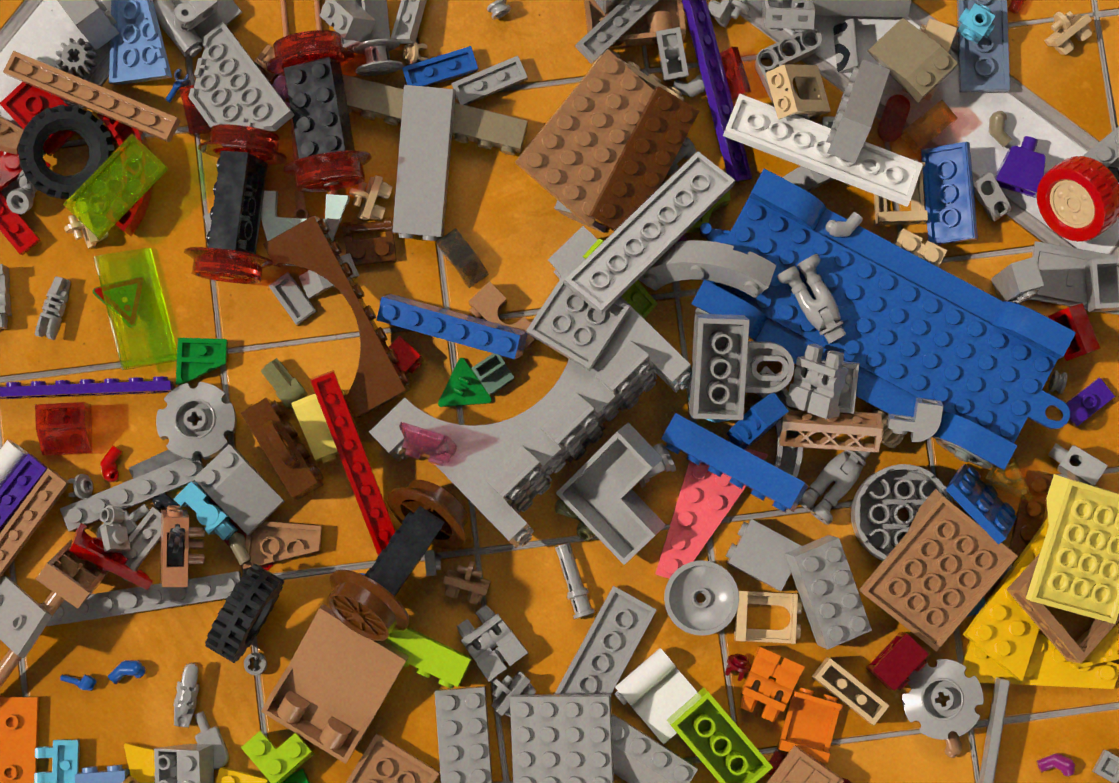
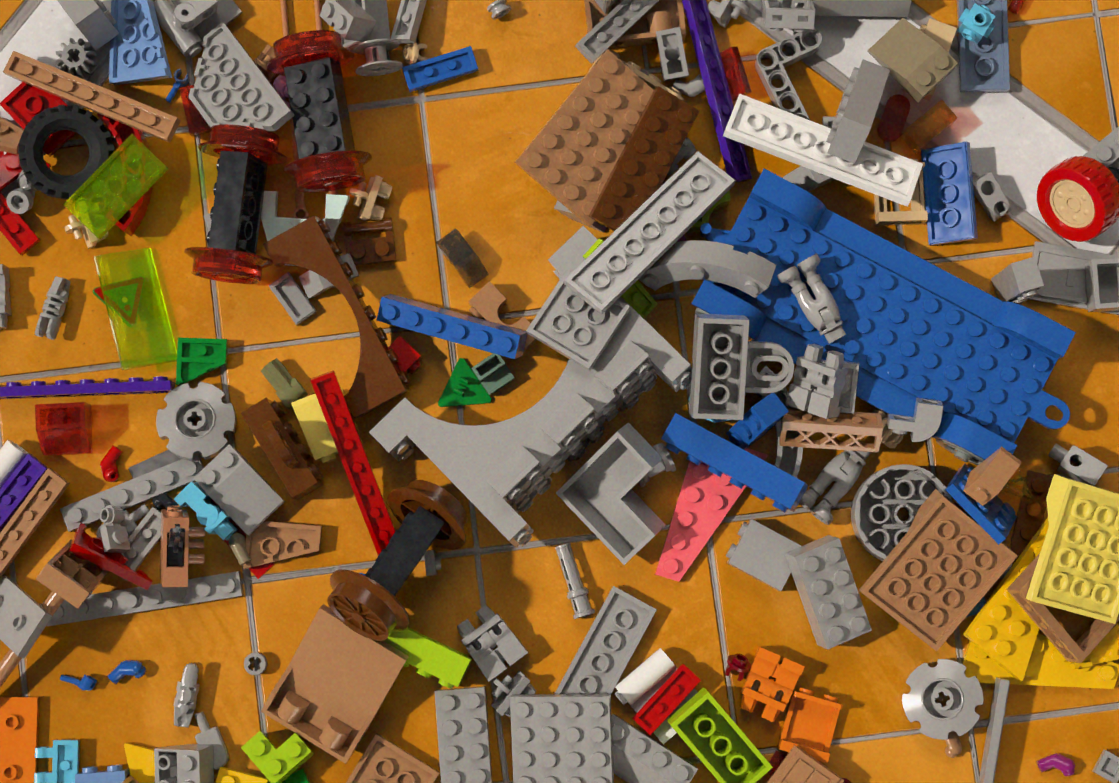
(82, 486): light grey plate -> none
(244, 613): black tyre -> none
(423, 162): light grey brick -> none
(427, 443): clear pink slope -> none
(467, 579): medium nougat hips -> none
(469, 123): dark tan brick -> none
(489, 81): light grey plate -> none
(583, 531): olive piece -> none
(666, 699): none -> red plate
(720, 598): light grey dish -> none
(786, 635): tan panel -> none
(810, 88): tan panel -> none
(843, 229): light grey arm -> none
(845, 46): light grey slope -> none
(850, 691): tan brick -> none
(898, 661): dark red brick -> none
(928, 251): tan piece -> none
(991, 476): none -> medium nougat slope
(996, 128): dark tan arm -> none
(1022, 168): dark purple torso -> none
(1057, 382): light grey bush -> none
(1065, 27): tan hips -> none
(1077, 320): red brick -> none
(1088, 401): dark purple plate -> none

